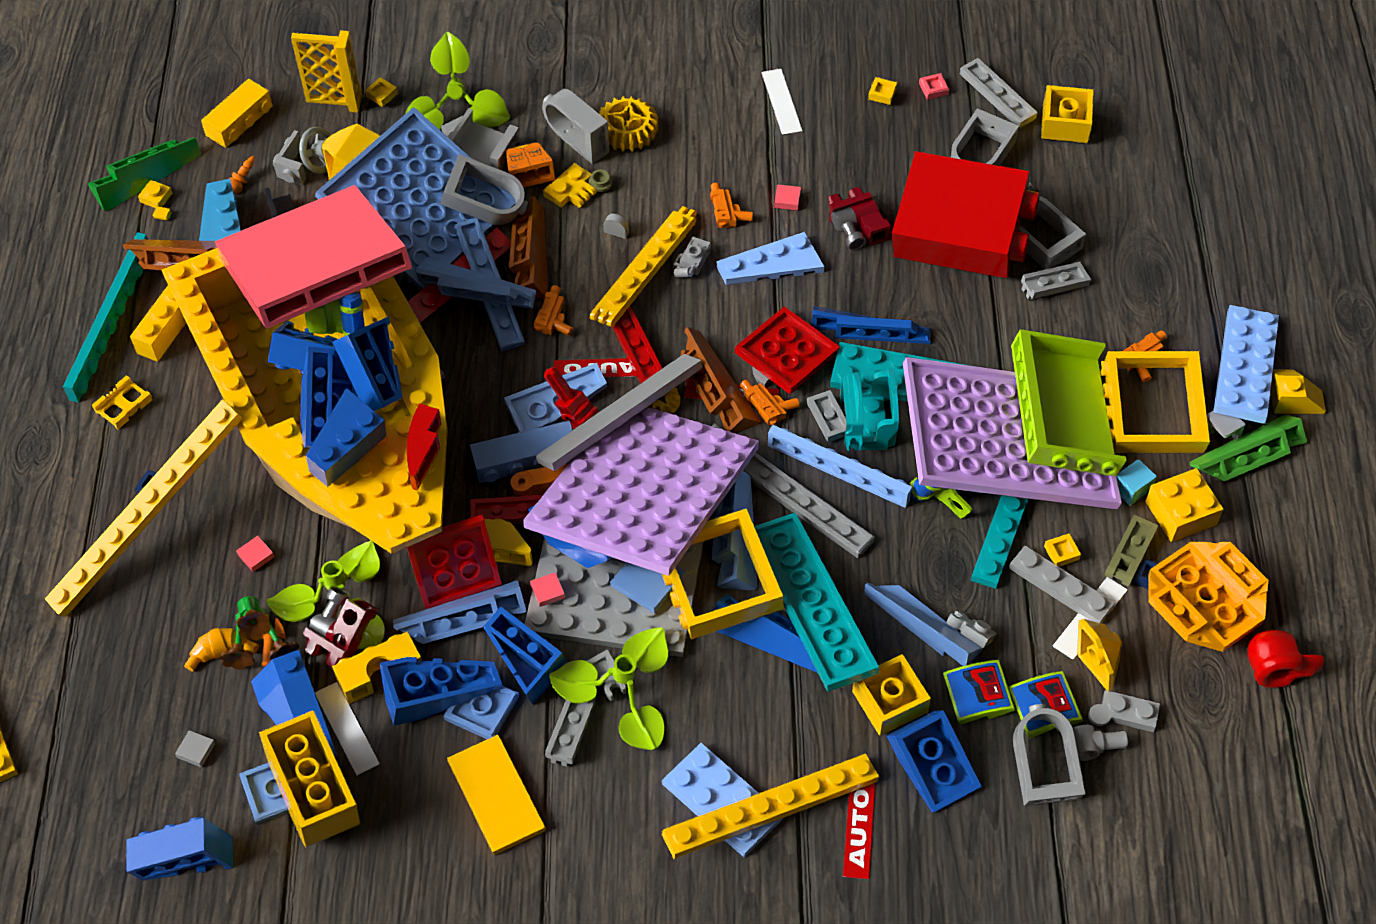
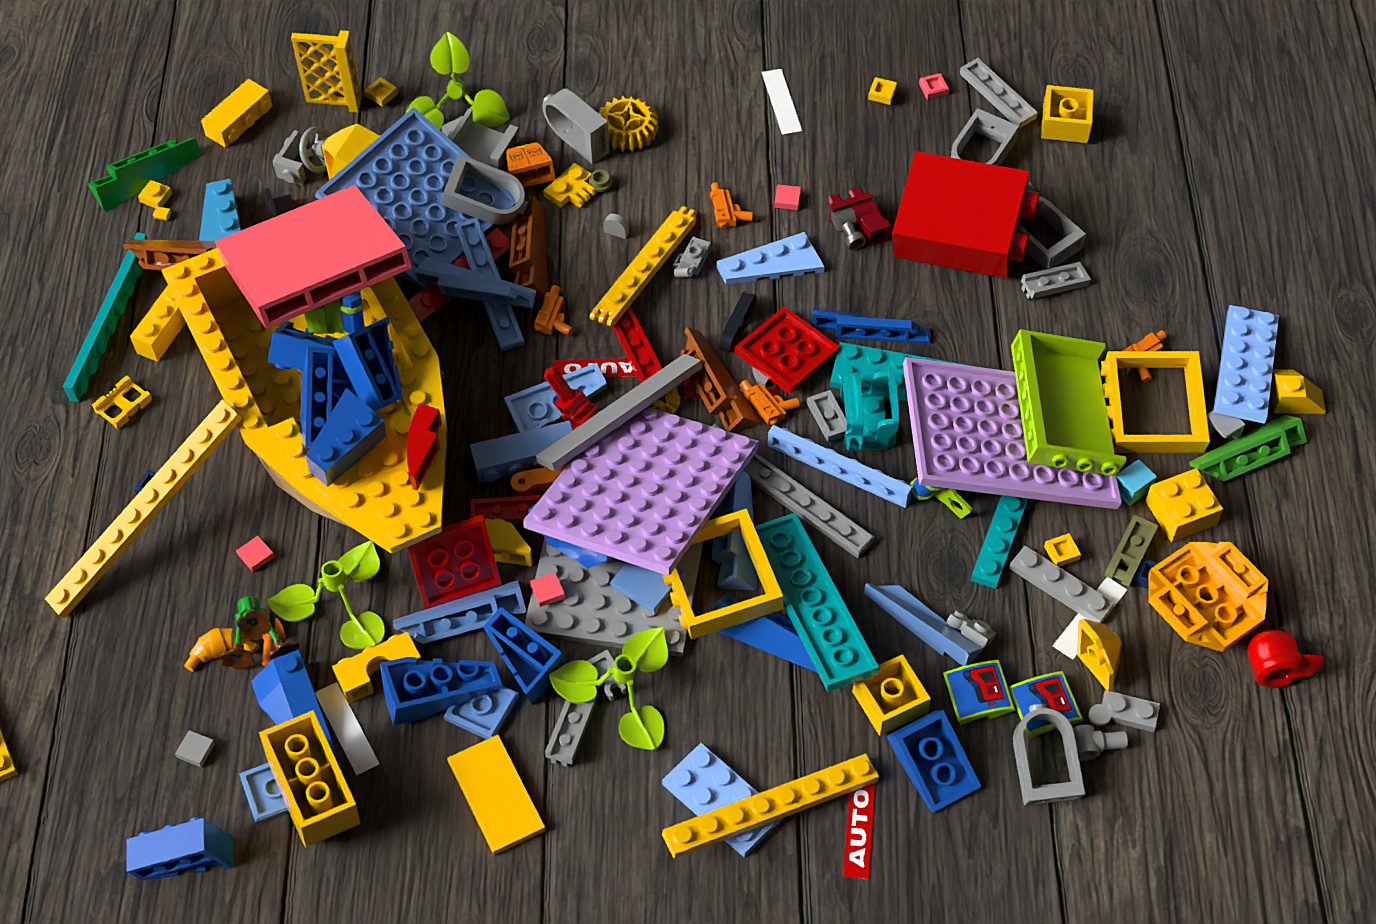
(238, 179): orange bar -> none
(342, 634): dark red hips -> none
(737, 321): none -> black beam

